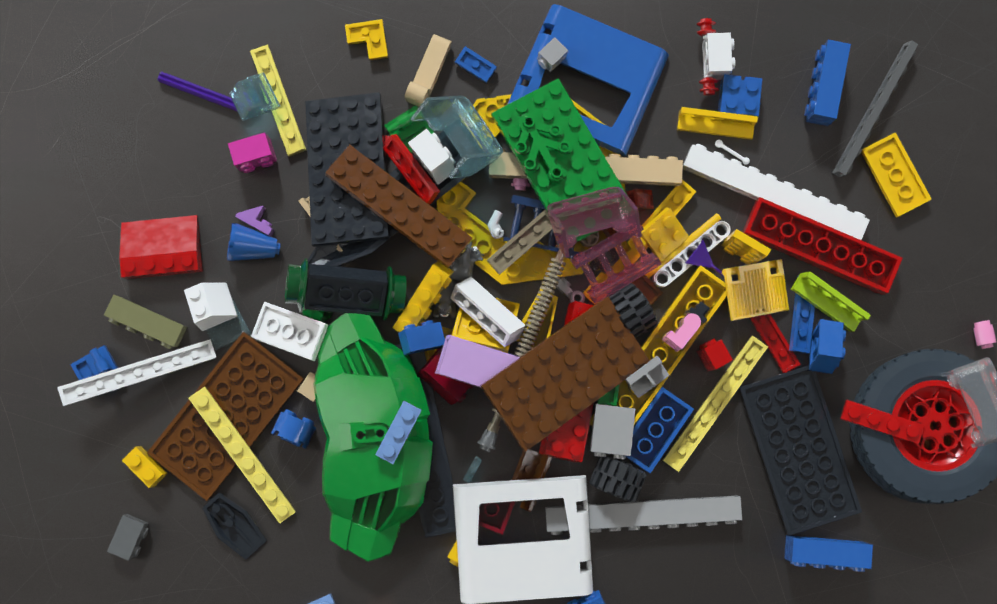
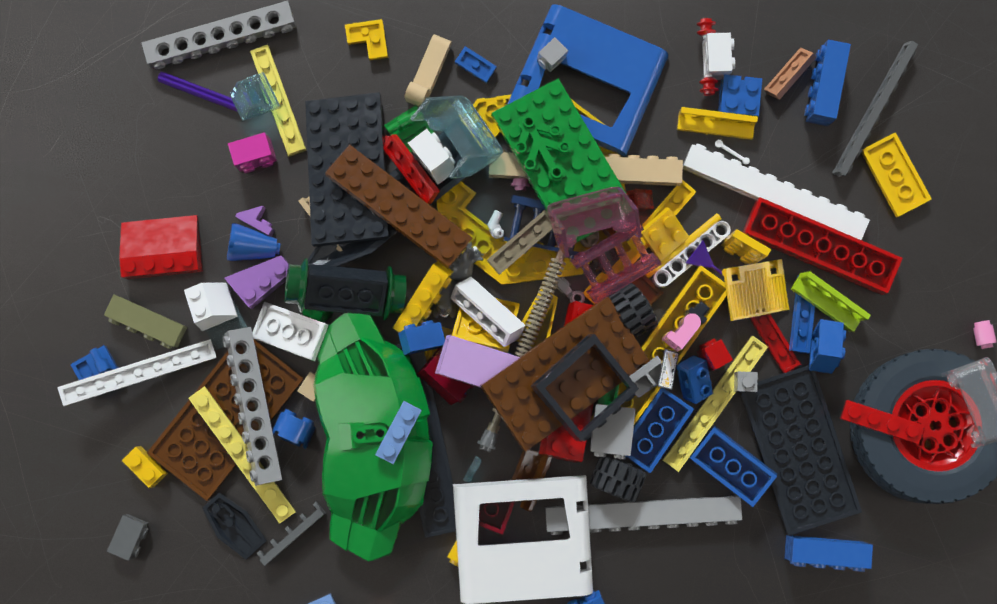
(154, 47): none -> light grey brick
(253, 376): none -> light grey brick
(259, 281): none -> medium lavender wedge
(293, 535): none -> dark grey hinge
(565, 362): none -> black window
(668, 369): none -> sticker
(694, 379): none -> blue brick
(734, 466): none -> blue brick
(745, 381): none -> light grey brick
(790, 73): none -> nougat plate

